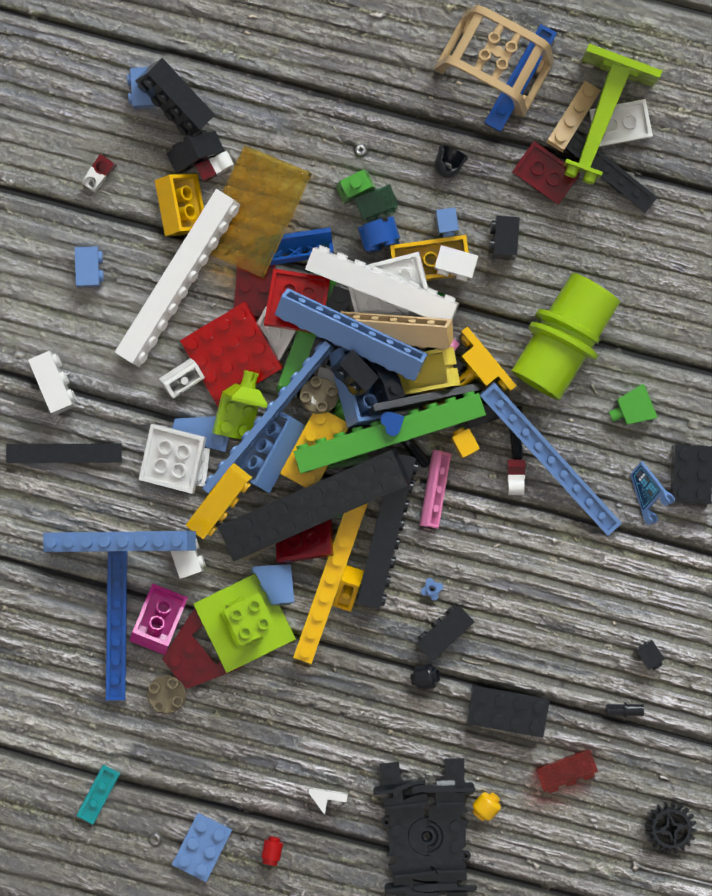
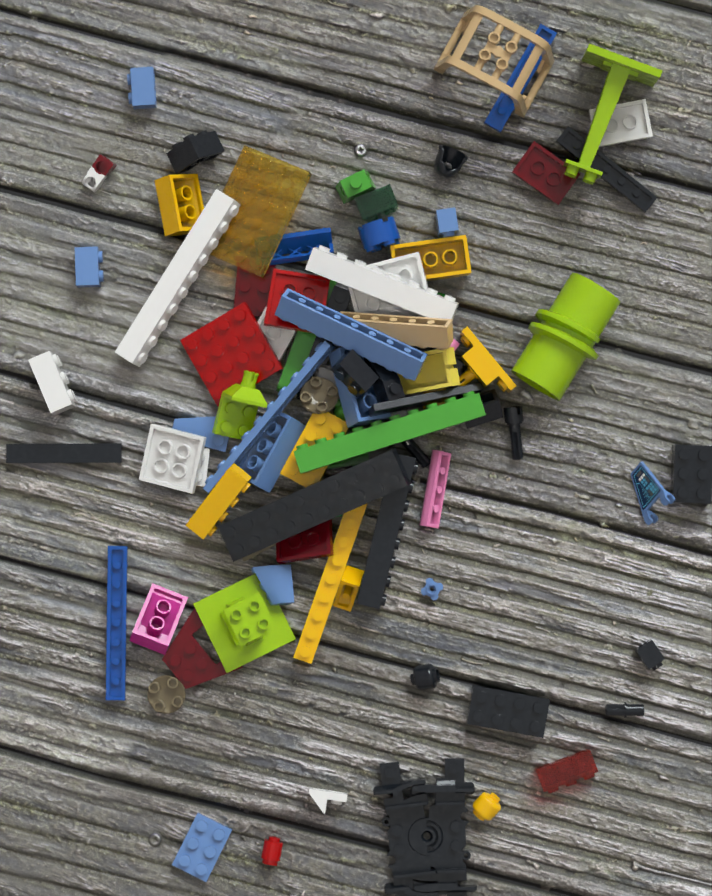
(98, 794): teal tile -> none
(119, 541): medium blue brick -> none
(174, 97): black brick -> none
(181, 378): white brick -> none
(188, 562): white brick -> none
(214, 166): leg -> none
(392, 422): blue tile -> none
(444, 631): black brick -> none
(455, 263): white brick -> none
(464, 442): yellow brick -> none
(505, 237): black brick -> none
(515, 476): leg -> none
(550, 459): medium blue plate -> none
(573, 116): tan plate -> none
(634, 407): bright green torso -> none
(678, 826): black gear -> none

